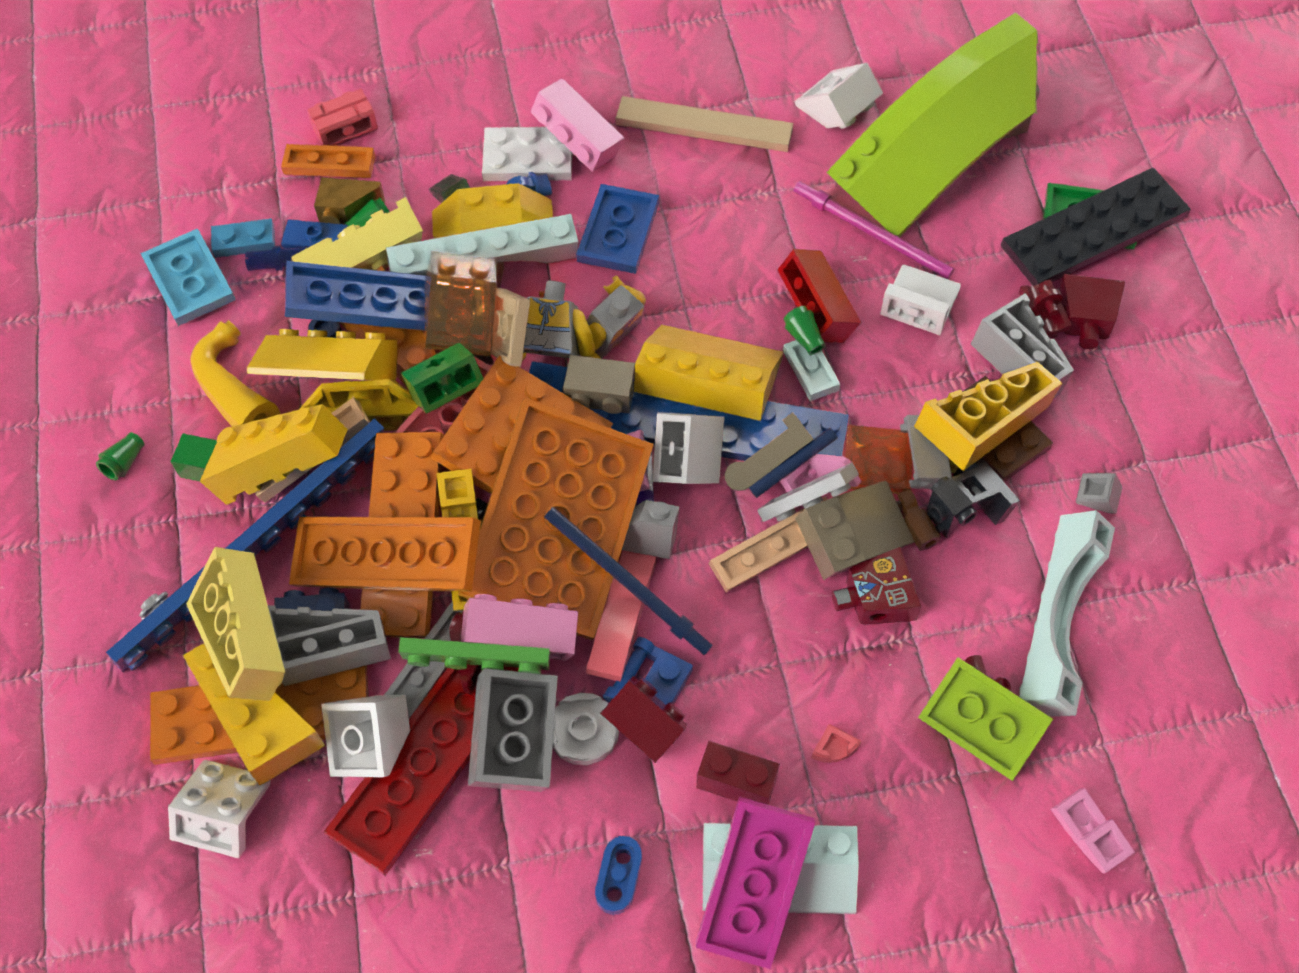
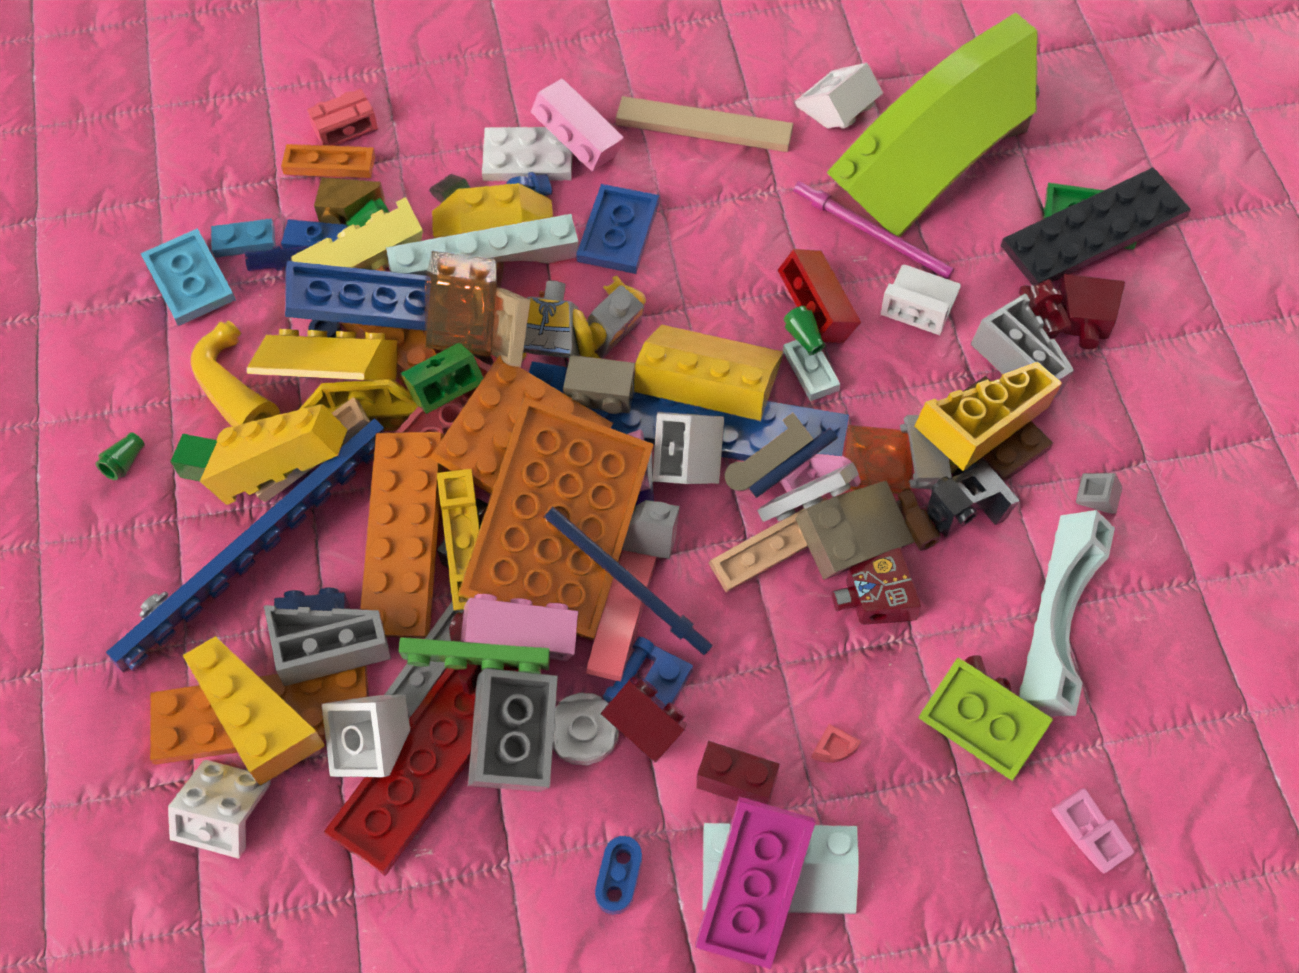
(237, 625): light yellow wedge -> none
(386, 553): orange plate -> none

